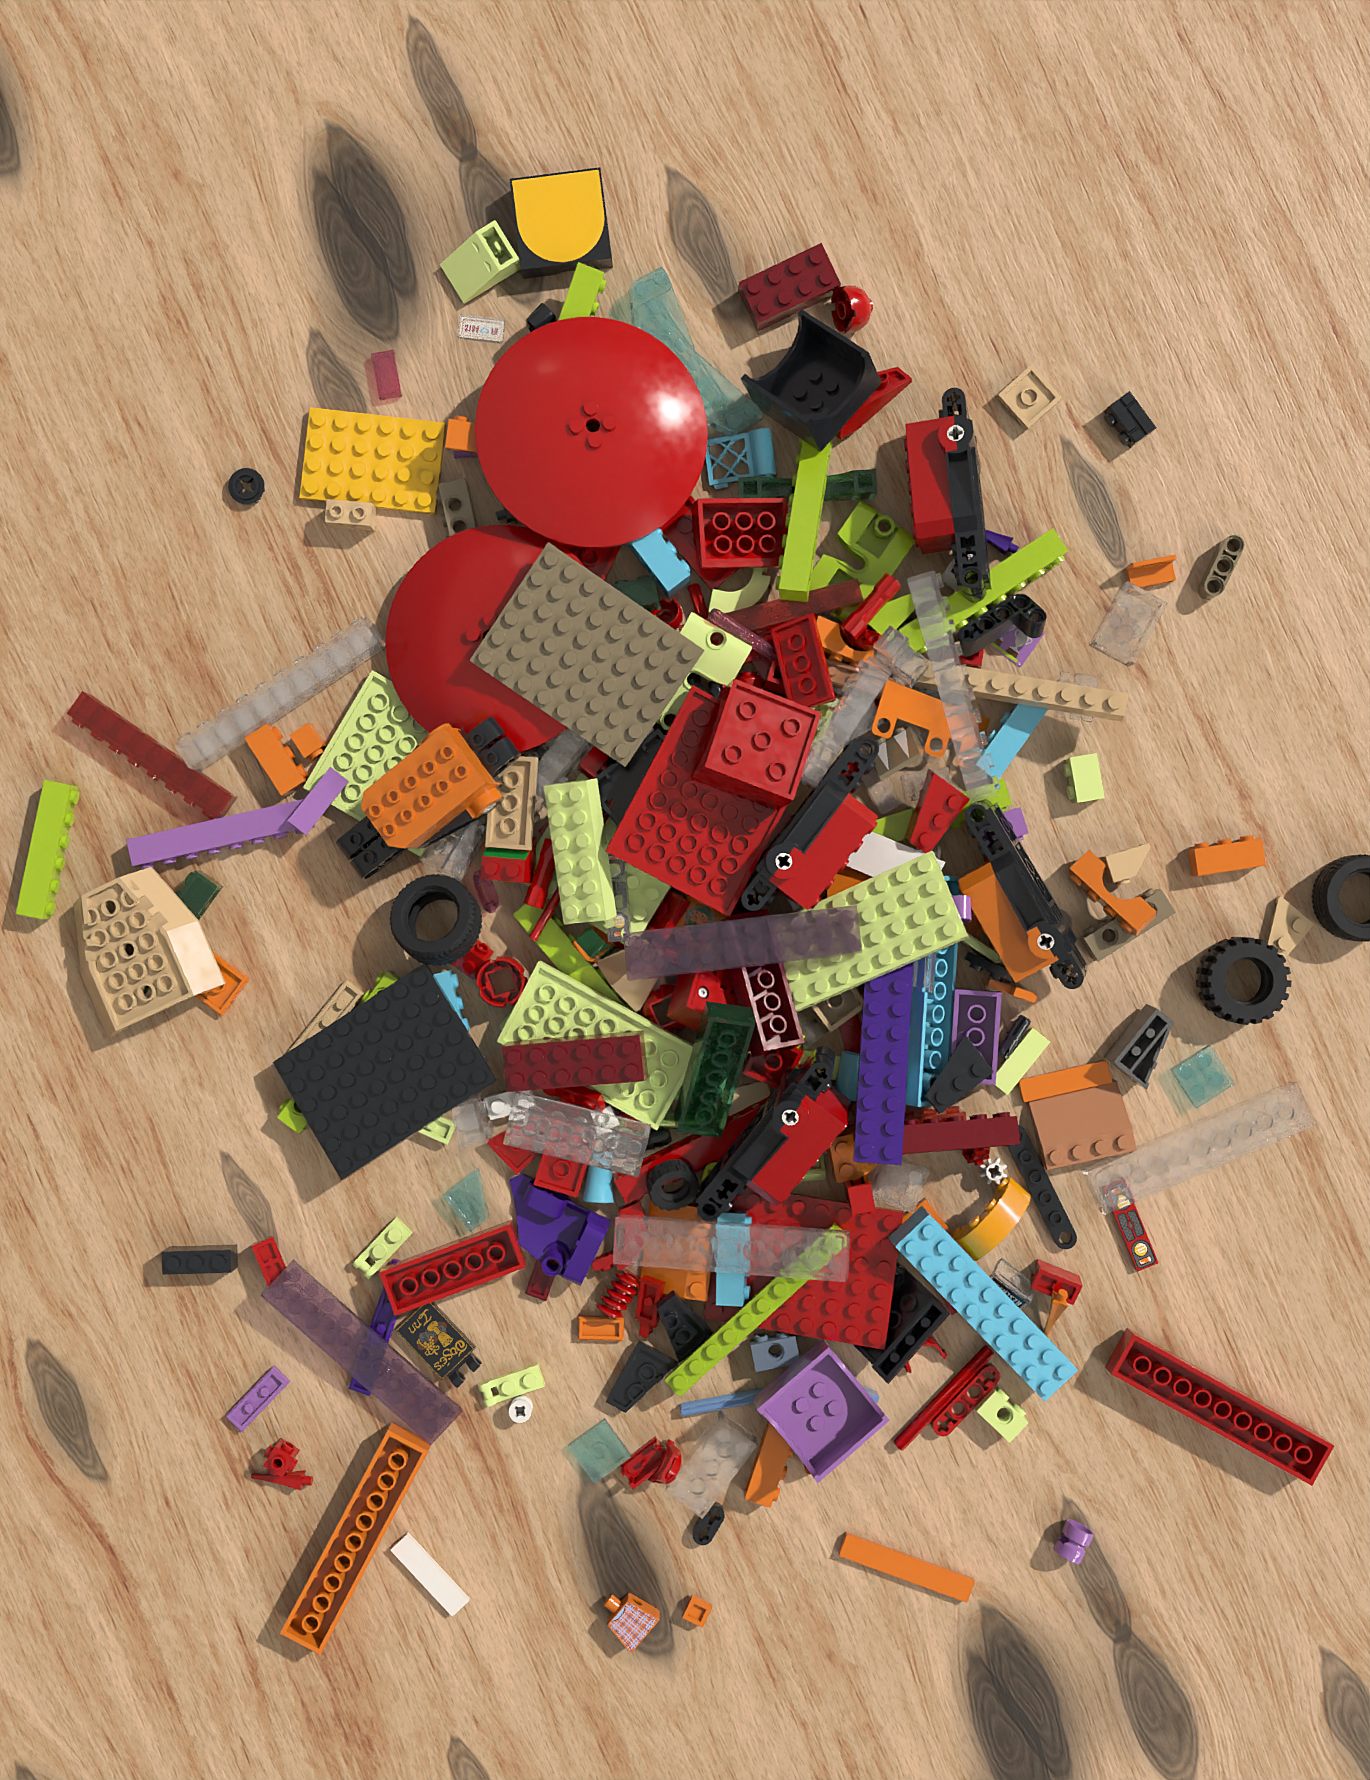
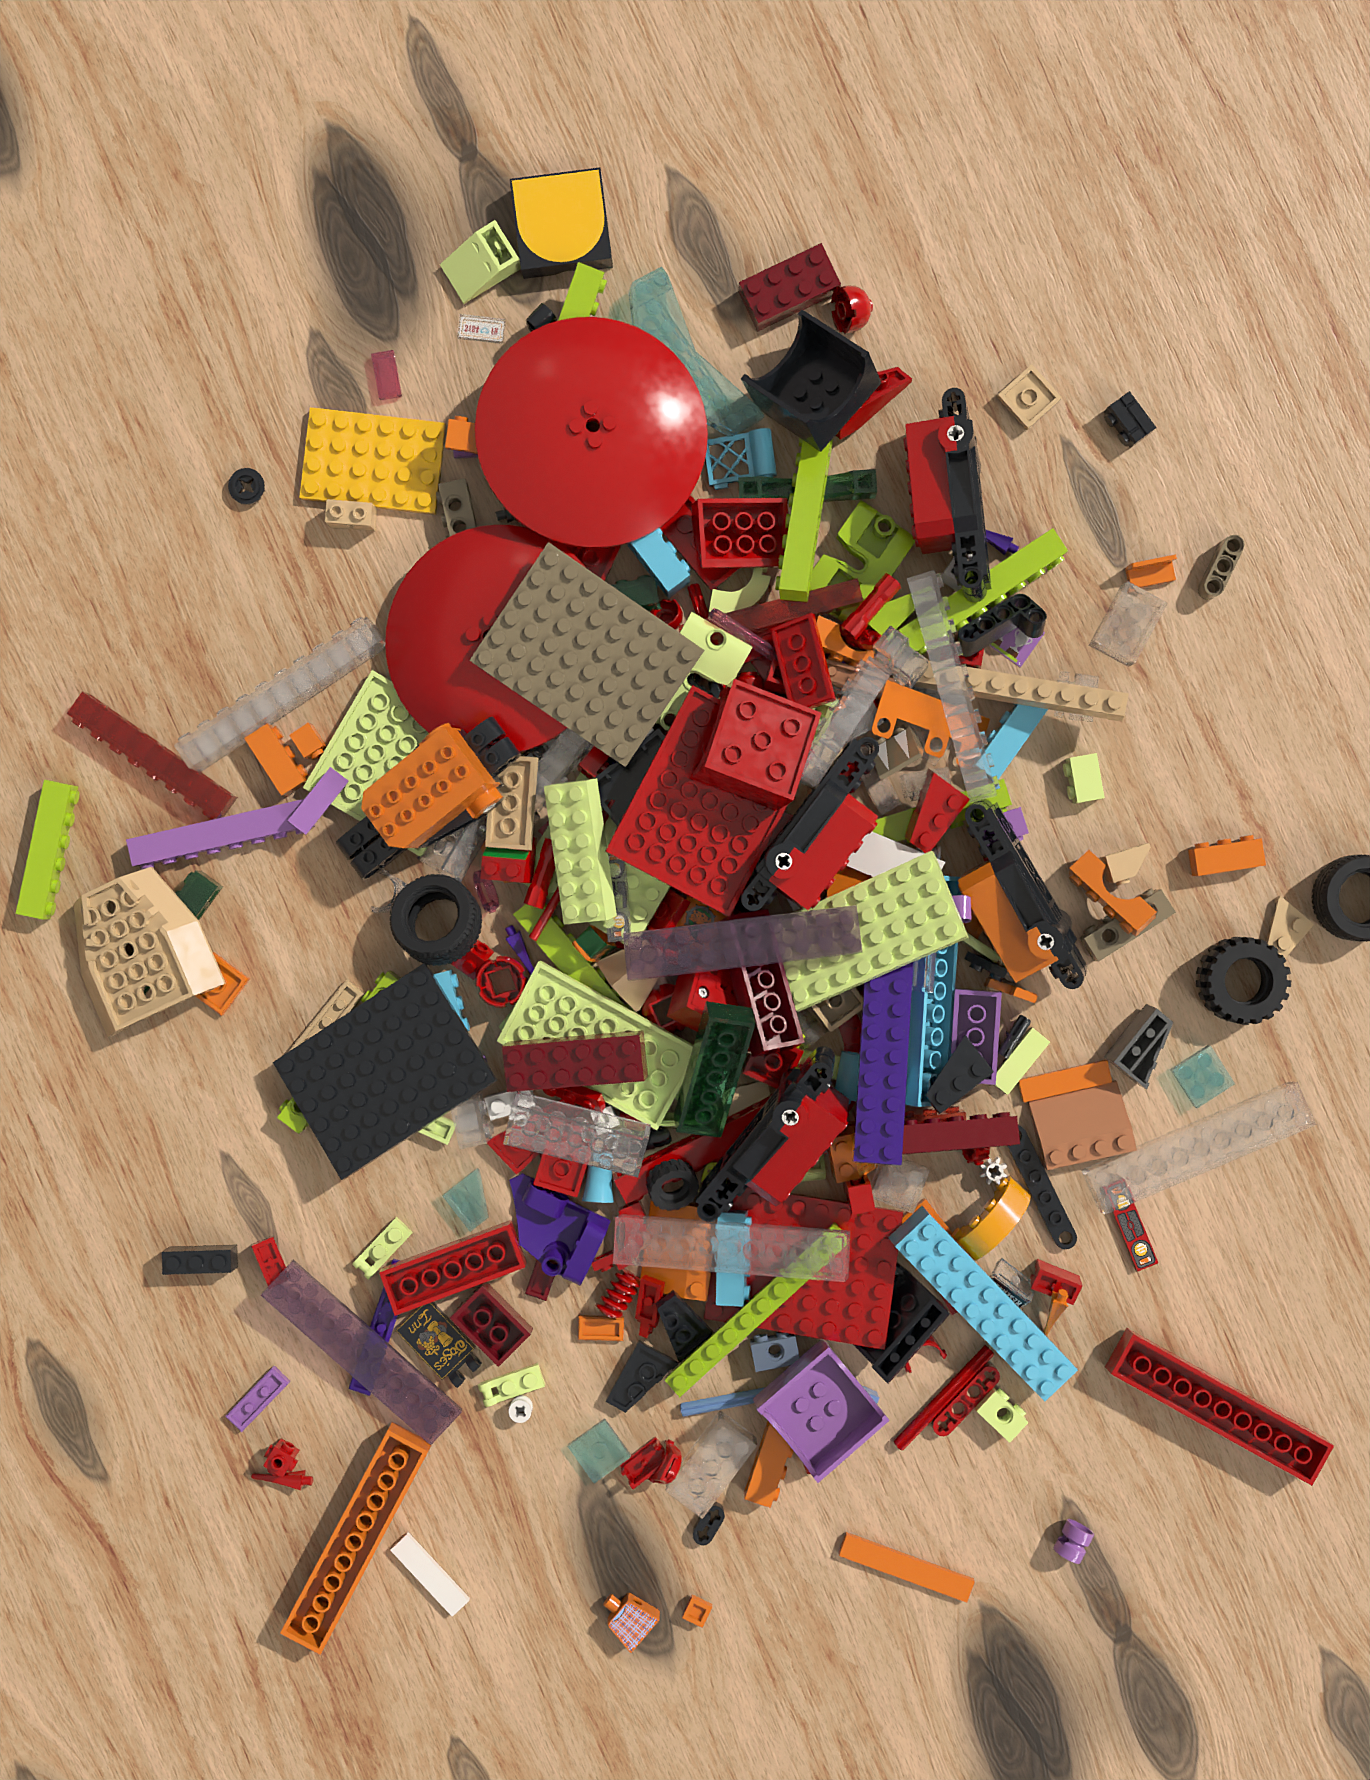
(398, 886): none -> clear helmet
(491, 1323): none -> dark red brick
(517, 943): none -> dark purple piece

